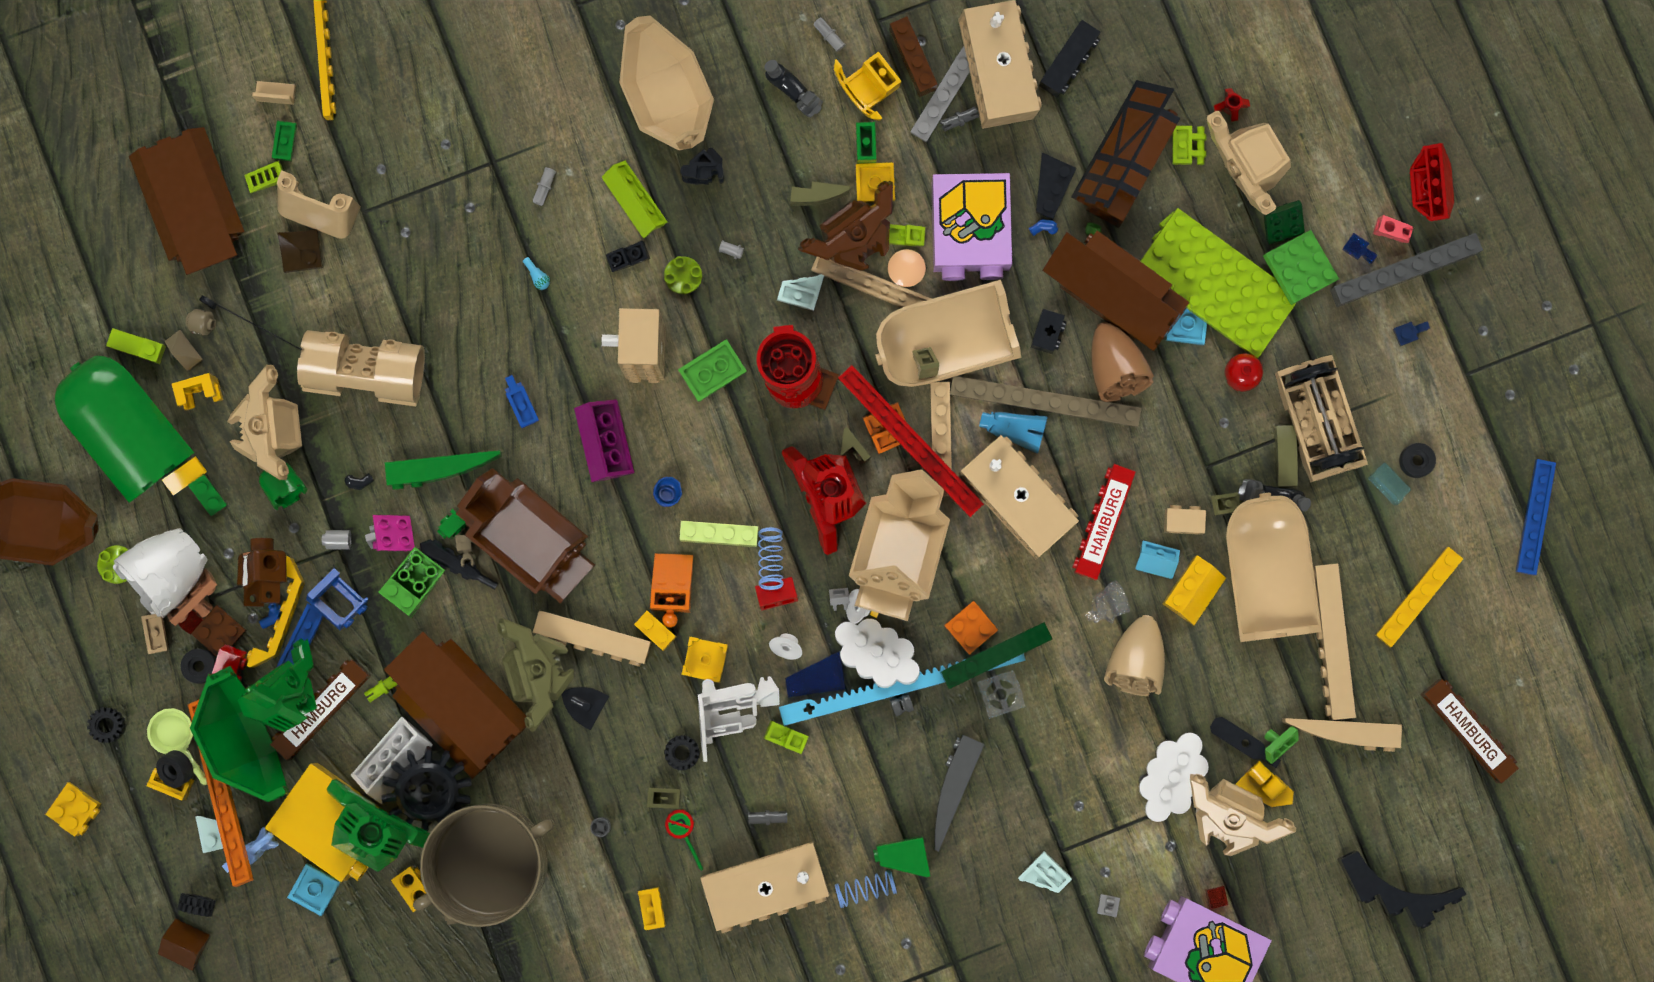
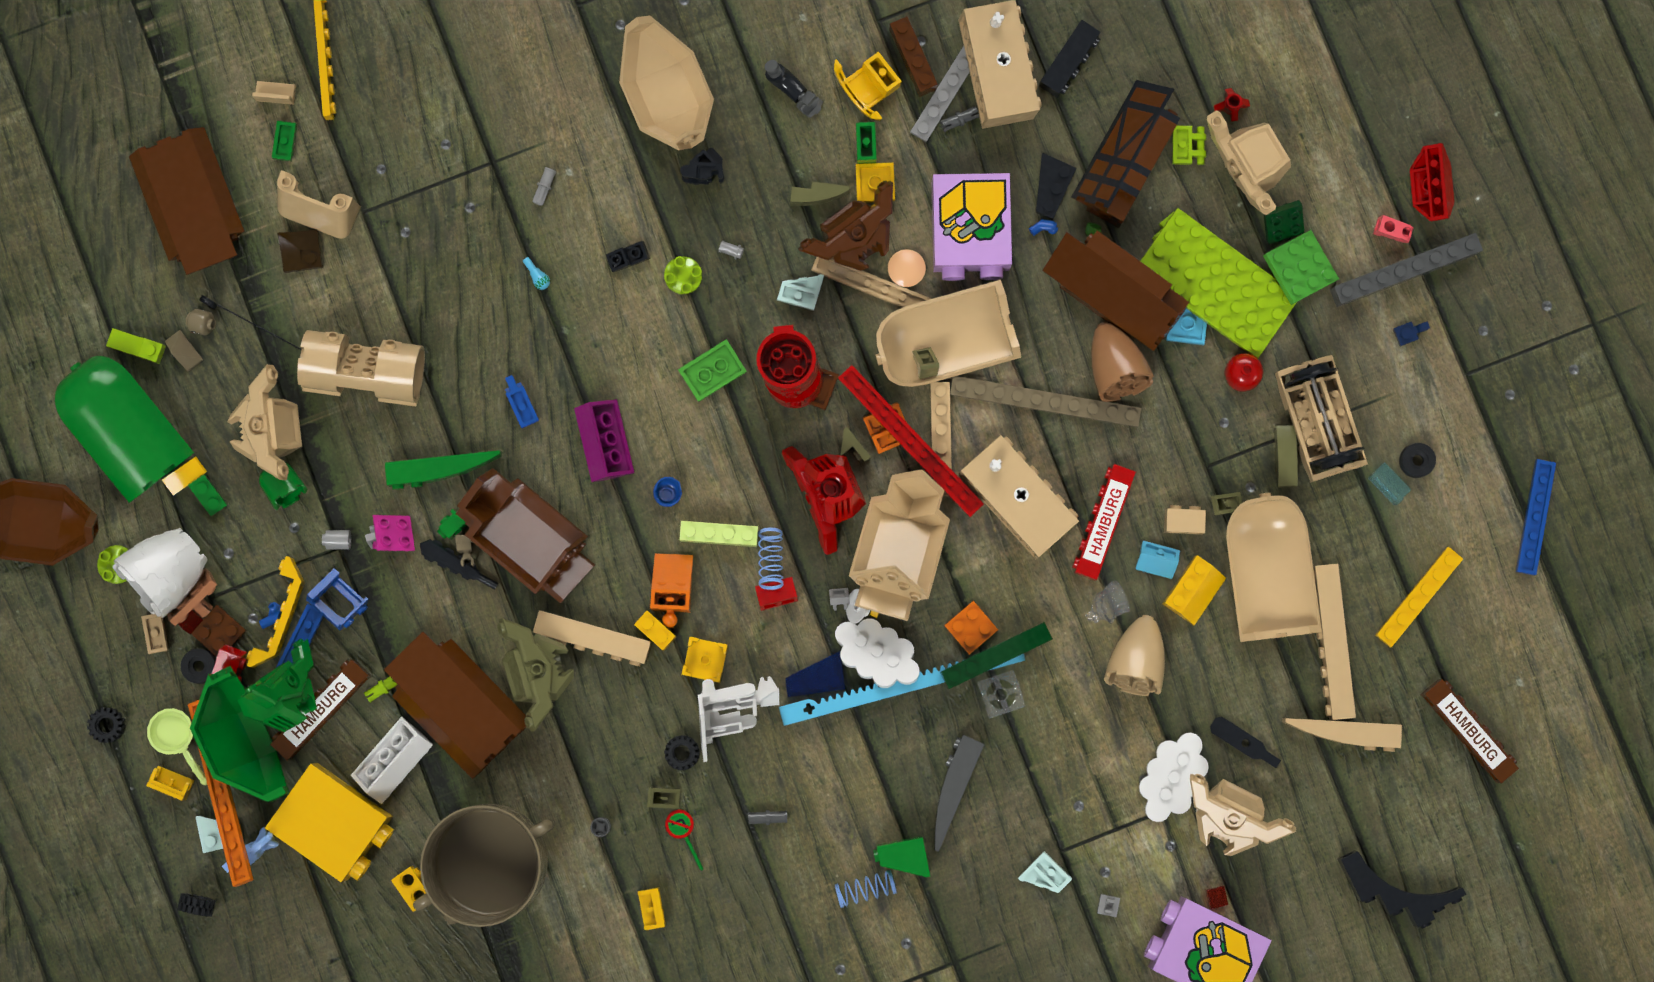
(73, 810): yellow plate -> none
(174, 768): black tyre -> none
(183, 944): reddish brown slope -> none
(184, 389): yellow panel -> none
(261, 572): reddish brown piece -> none
(269, 168): lime slope -> none
(314, 889): medium azure tile -> none
(358, 484): black arm -> none
(368, 831): green helmet -> none
(412, 582): bright green slope -> none
(440, 801): black gear -> none
(584, 704): black shield -> none
(634, 198): lime panel -> none
(640, 344): tan piece -> none
(737, 895): tan piece -> none
(786, 646): white piece -> none
(786, 737): lime slope -> none
(829, 34): light grey axle -> none
(906, 704): dark grey wheel -> none
(907, 235): lime slope -> none
(1020, 429): dark azure piece -> none
(1047, 320): black brick -> none
(1251, 489): dark grey piece -> none
(1266, 785): yellow panel -> none
(1280, 744): bright green tile -> none
(1358, 247): clear blue plate -> none

